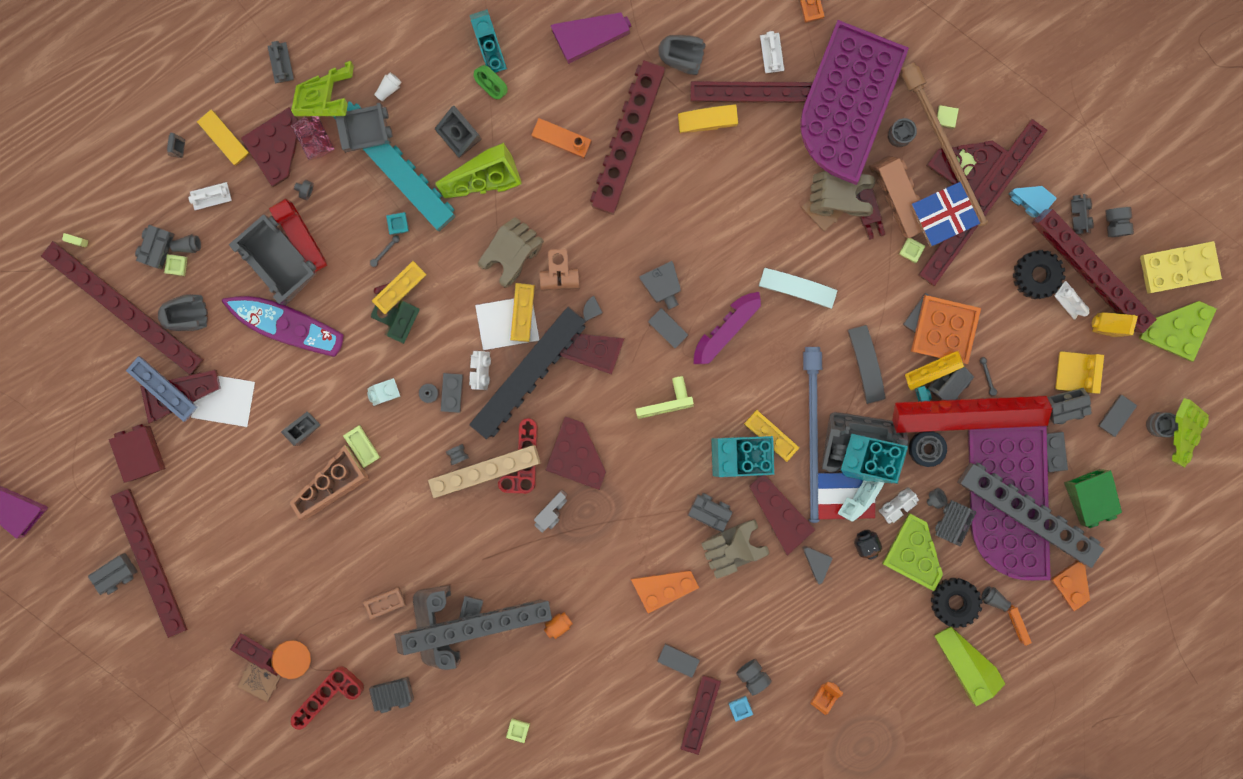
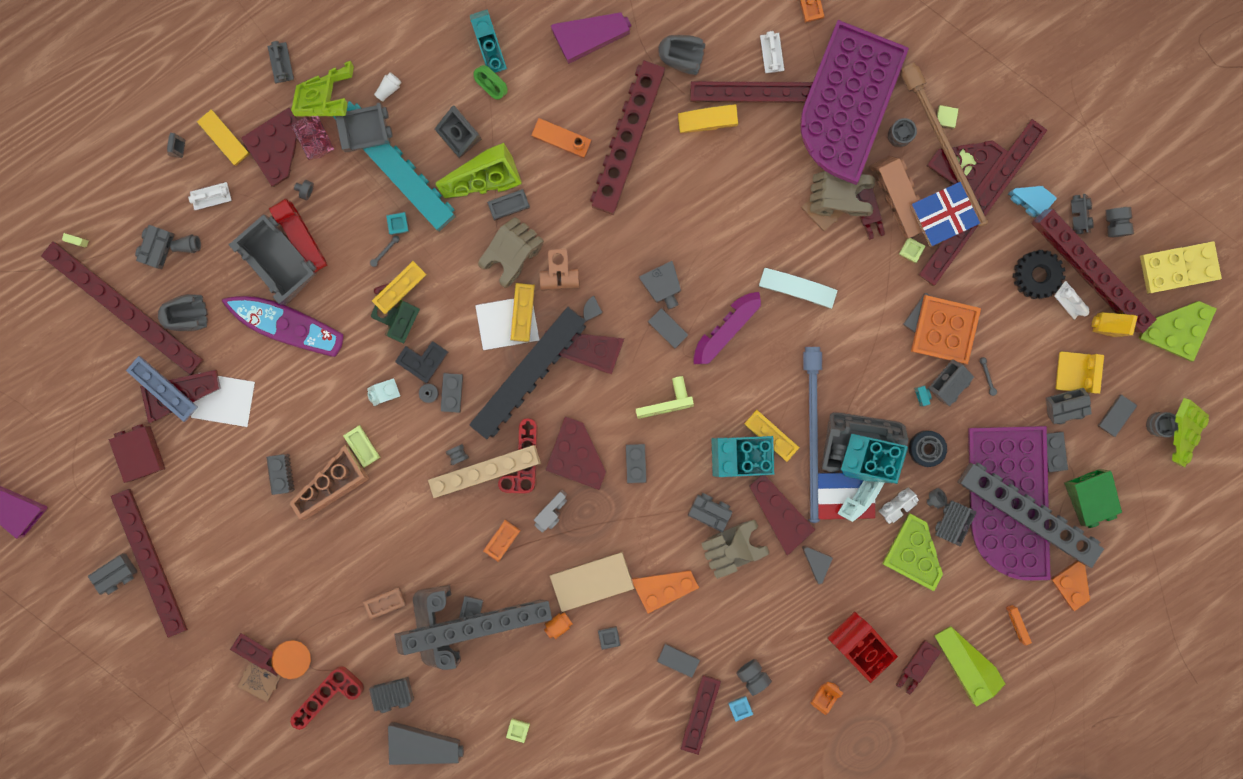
(175, 265): yellowish green tile -> none
(280, 474): none -> dark grey brick
(300, 429): dark grey slope -> none
(420, 746): none -> dark grey slope
(424, 365): none -> black plate
(480, 378): white hinge -> none
(501, 540): none -> orange plate
(508, 204): none -> dark grey tile
(592, 581): none -> tan tile
(609, 637): none -> dark grey tile
(636, 463): none -> dark grey plate
(862, 646): none -> red brick
(867, 364): dark grey slope -> none
(868, 544): black head -> none
(918, 665): none -> dark red hinge
(934, 370): yellow tile -> none
(966, 613): black tyre -> none
(971, 414): red brick -> none
(994, 598): dark grey cone -> none

